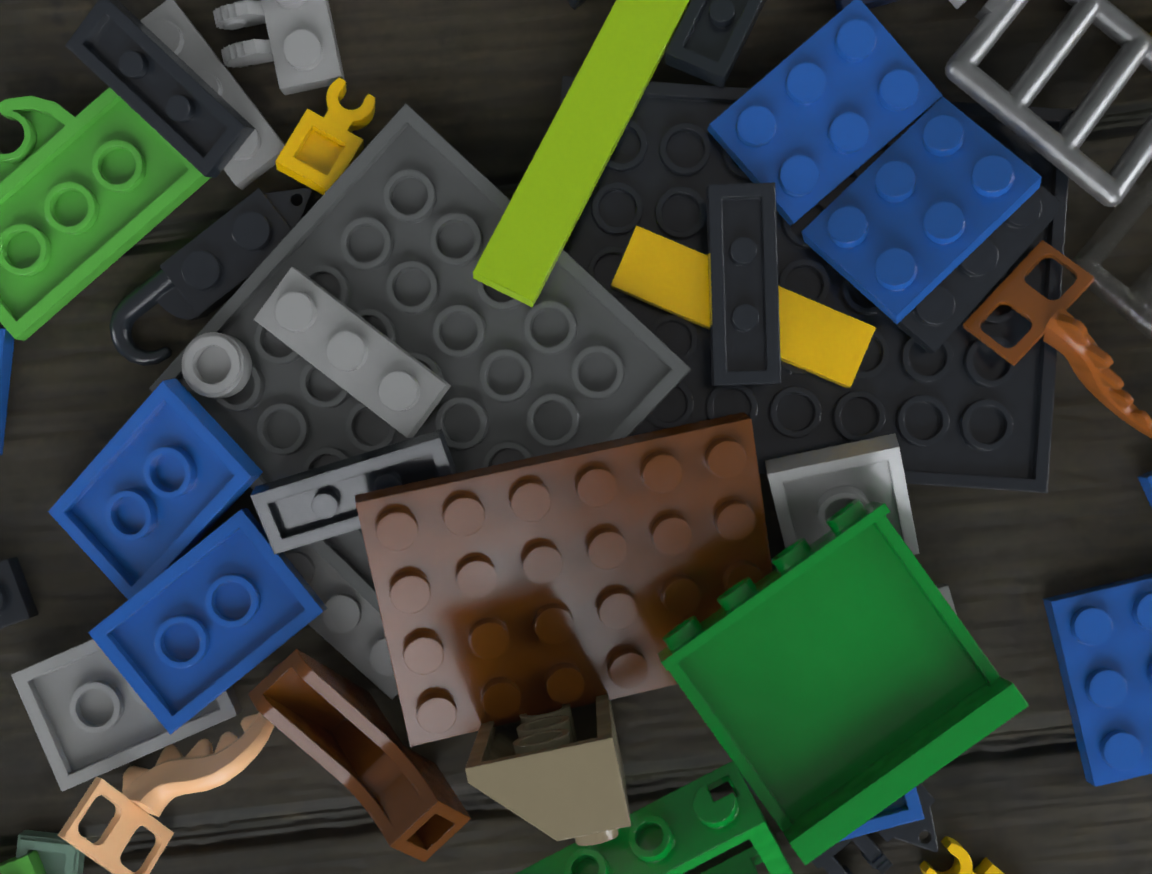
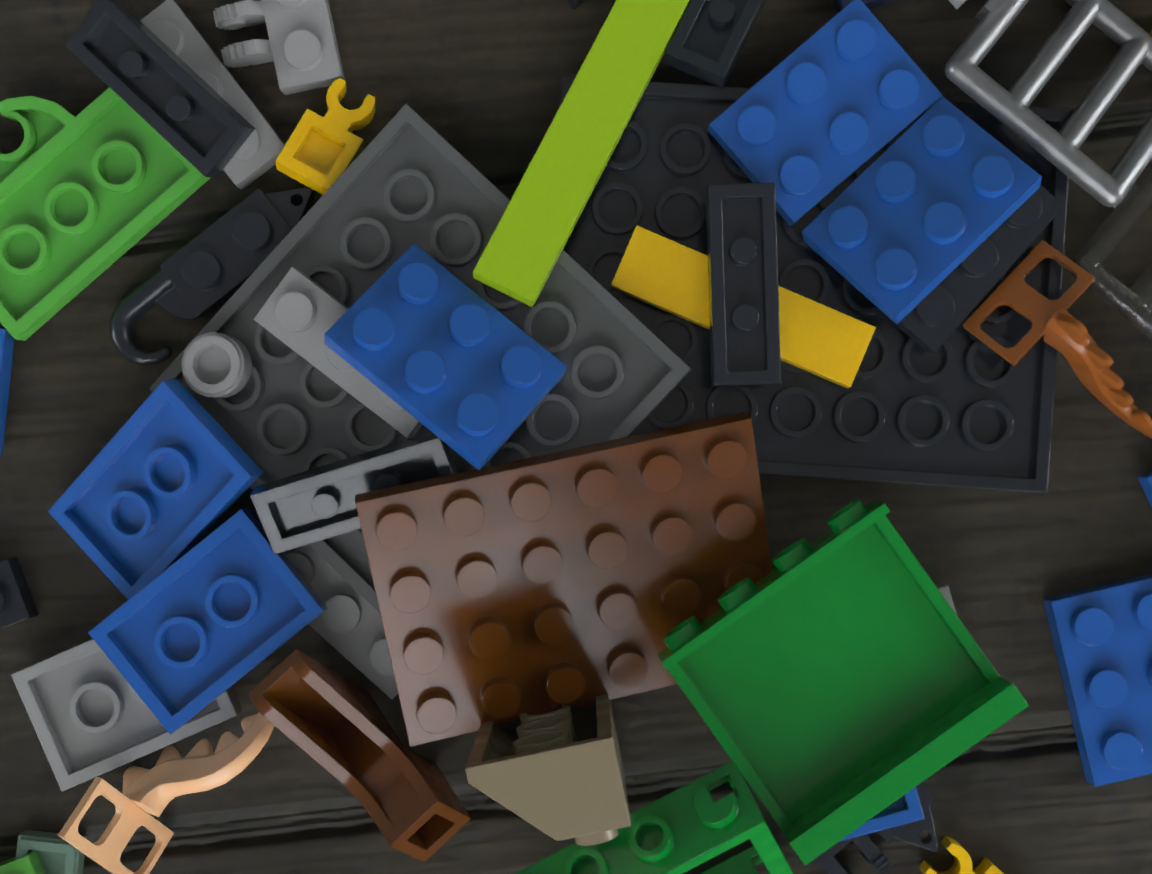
(445, 356): none -> blue plate
(822, 481): light grey plate -> none

